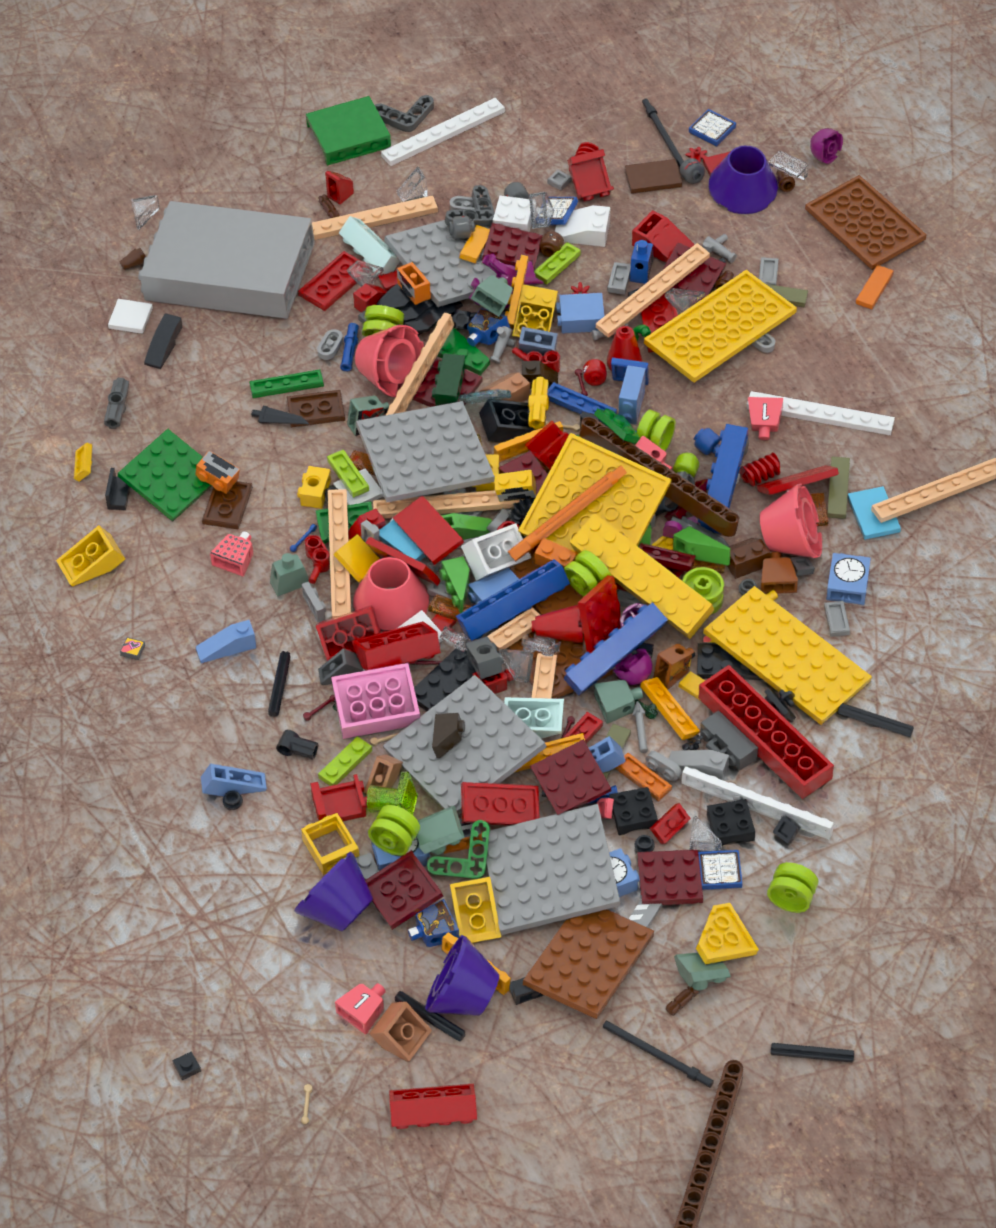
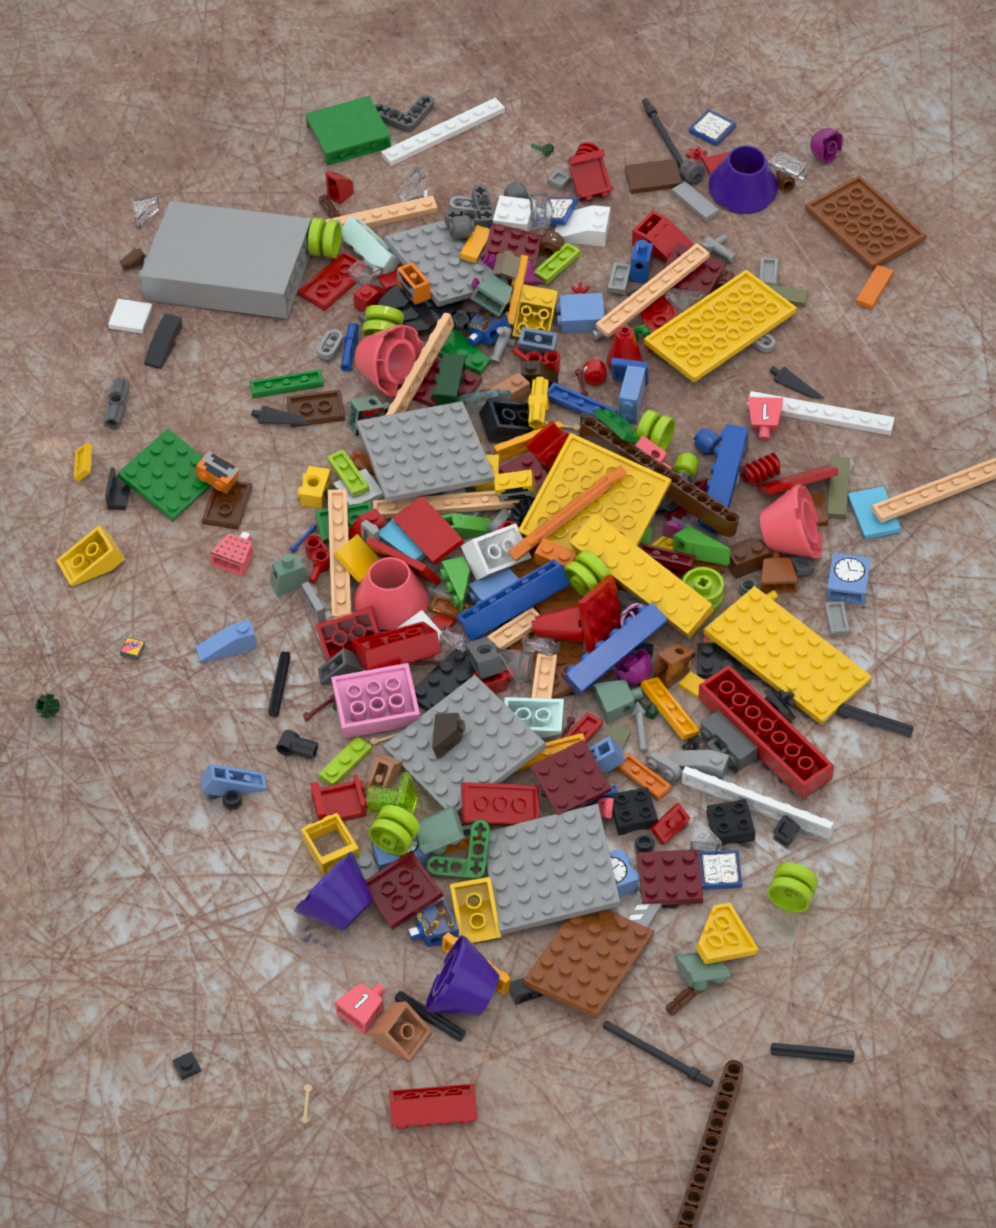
(47, 705): none -> dark green gear
(325, 237): none -> lime wheel
(506, 265): none -> dark tan brick
(547, 149): none -> clear green hand
(695, 201): none -> light grey tile
(790, 380): none -> black bar

